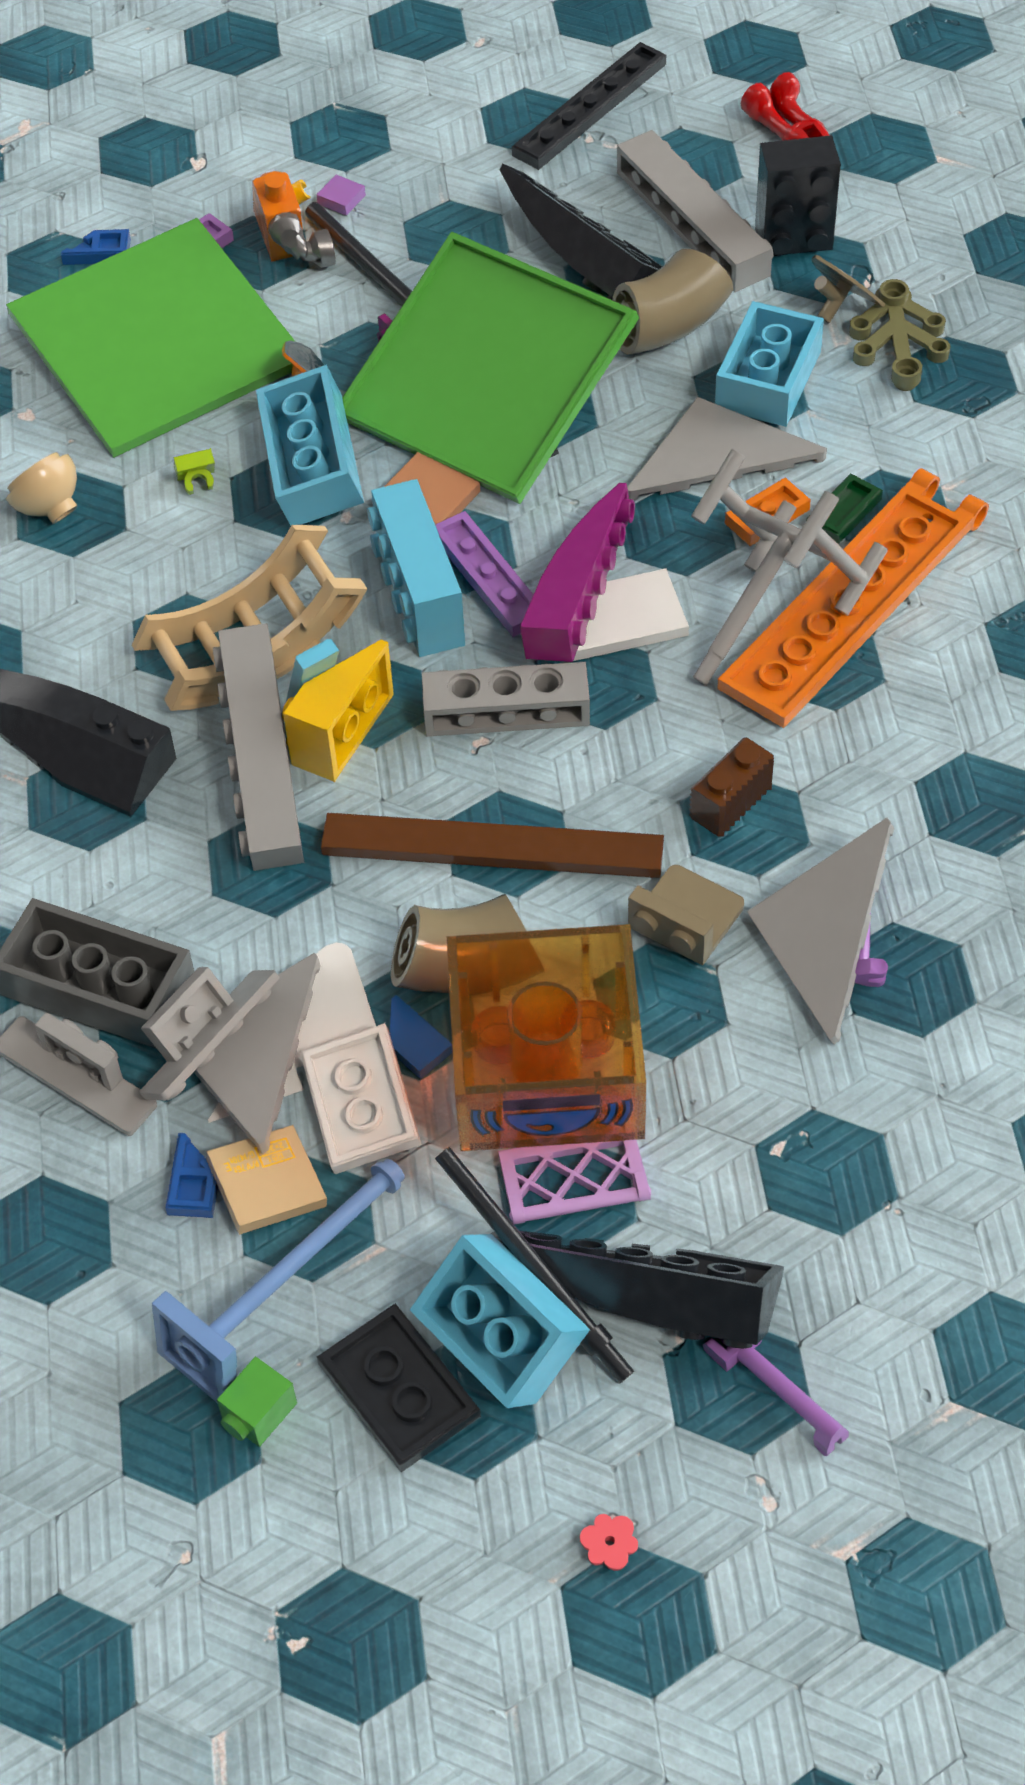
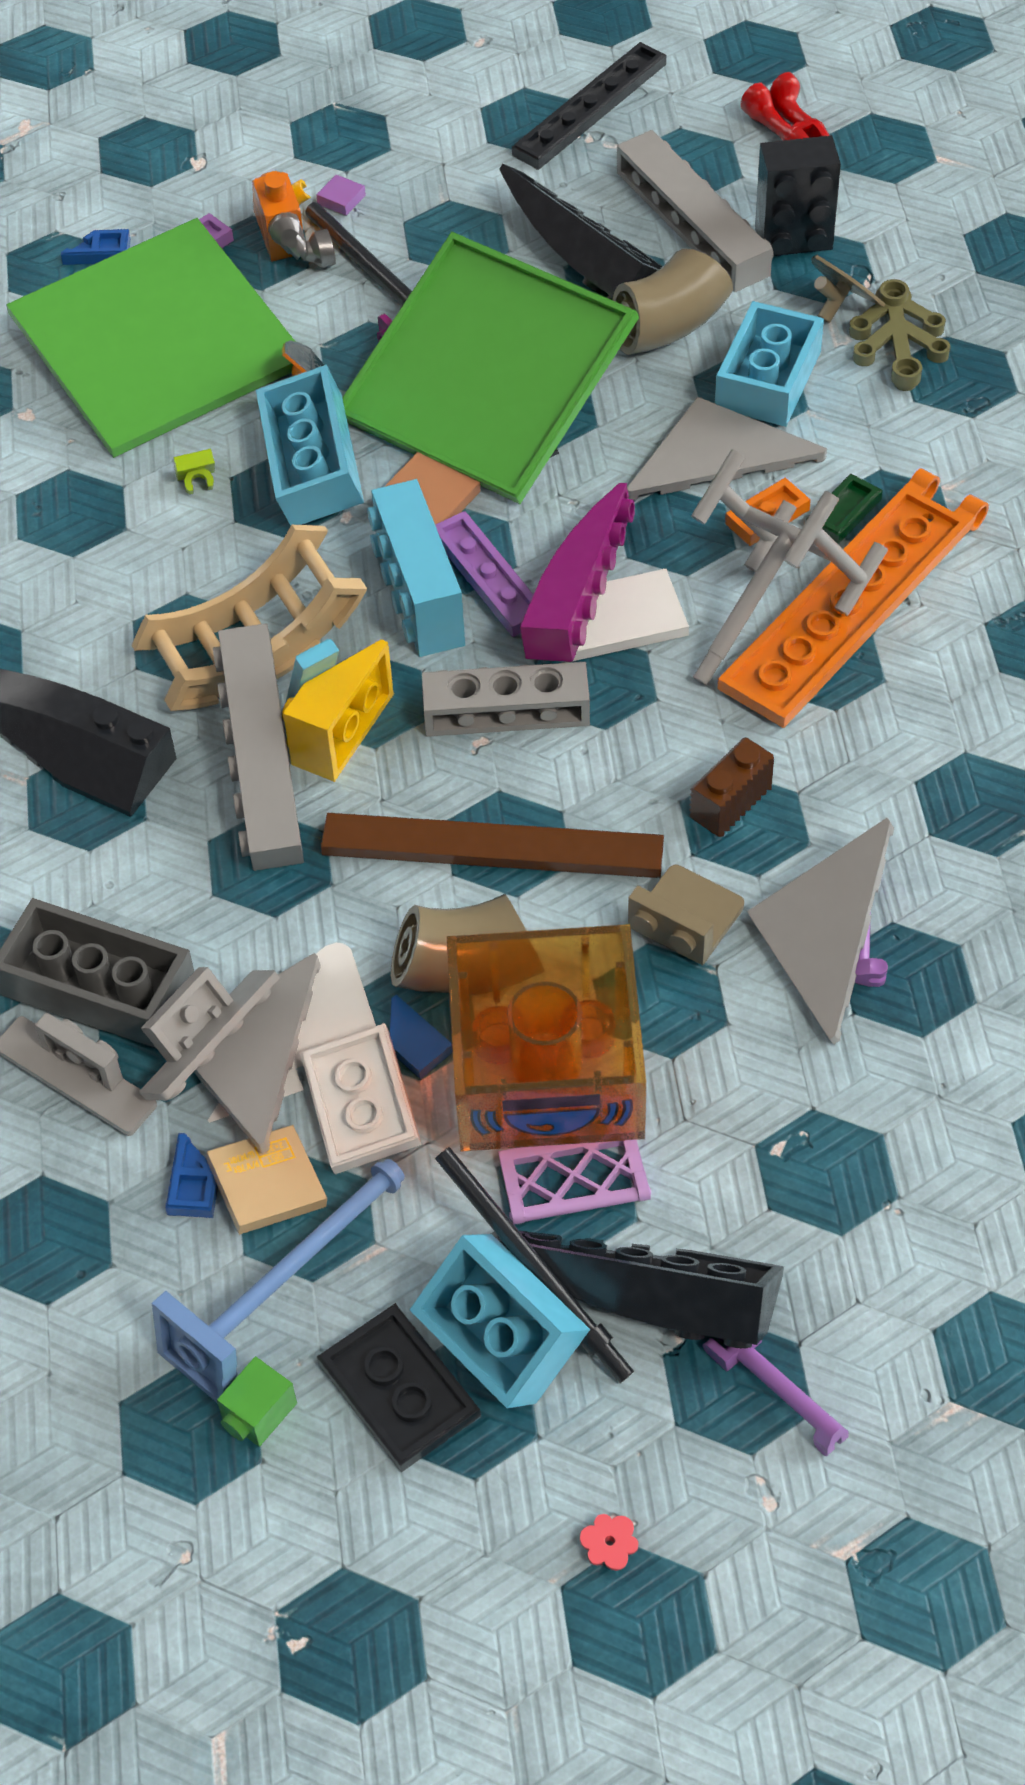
(45, 488): tan piece -> none

